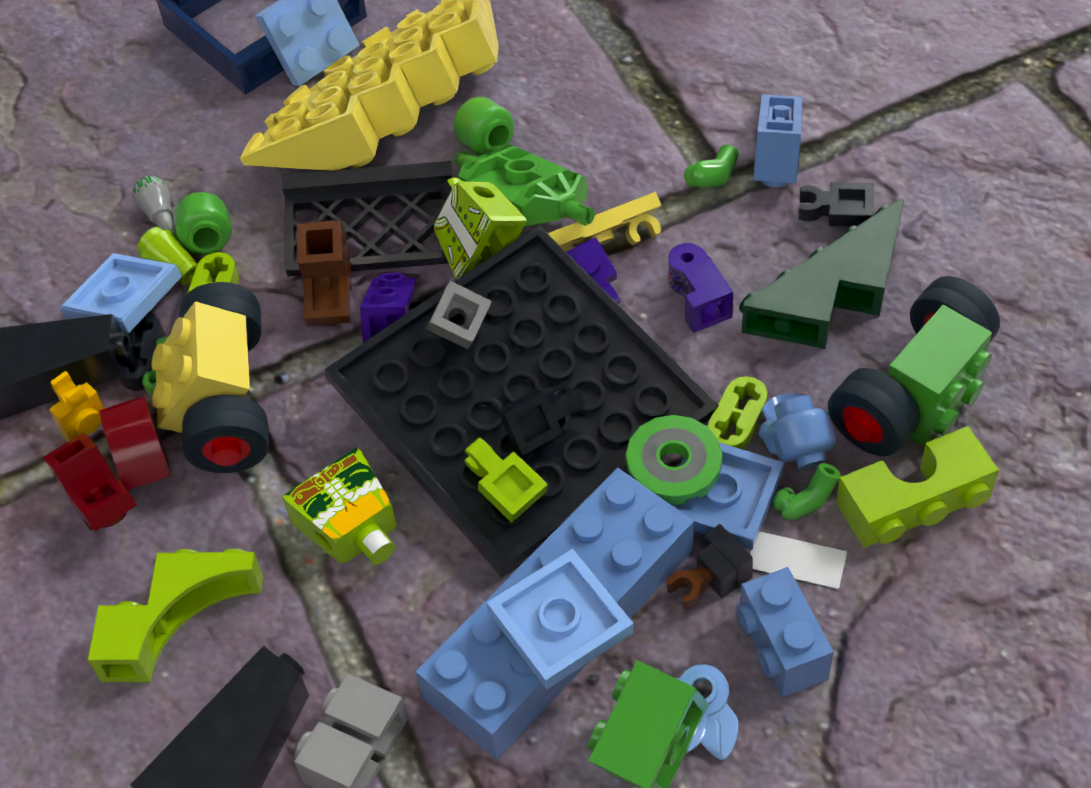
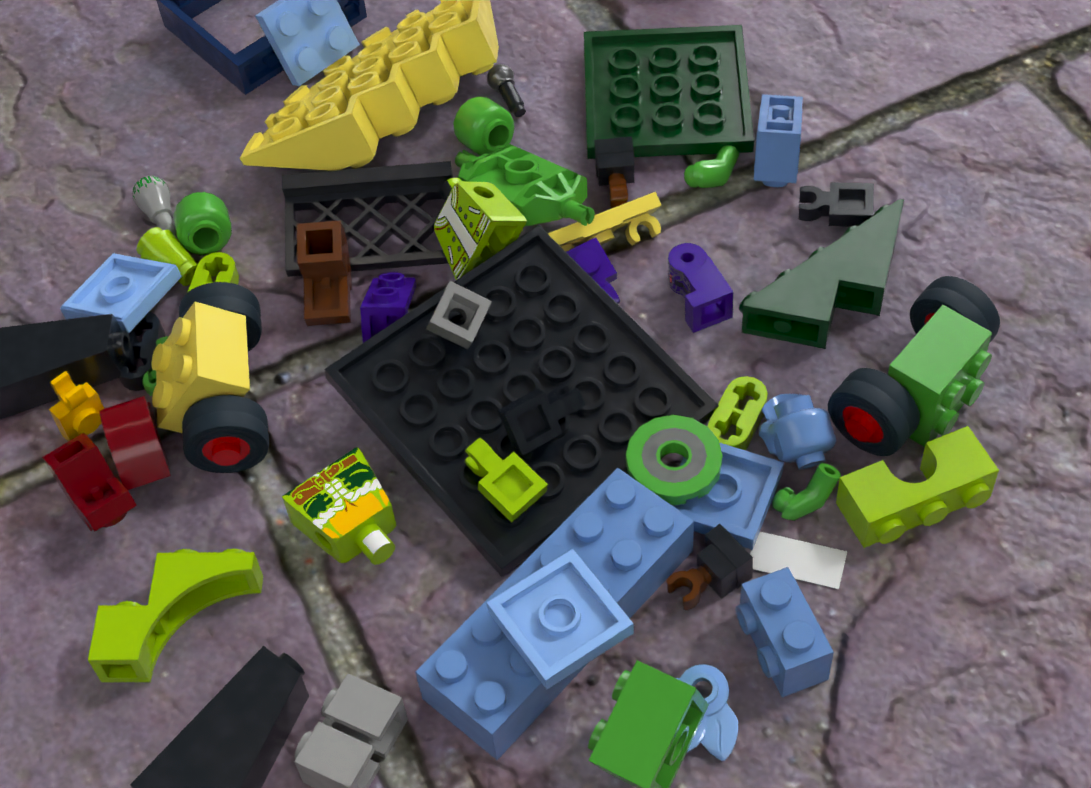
(502, 80): none -> piece
(615, 167): none -> black piece
(668, 89): none -> dark green plate

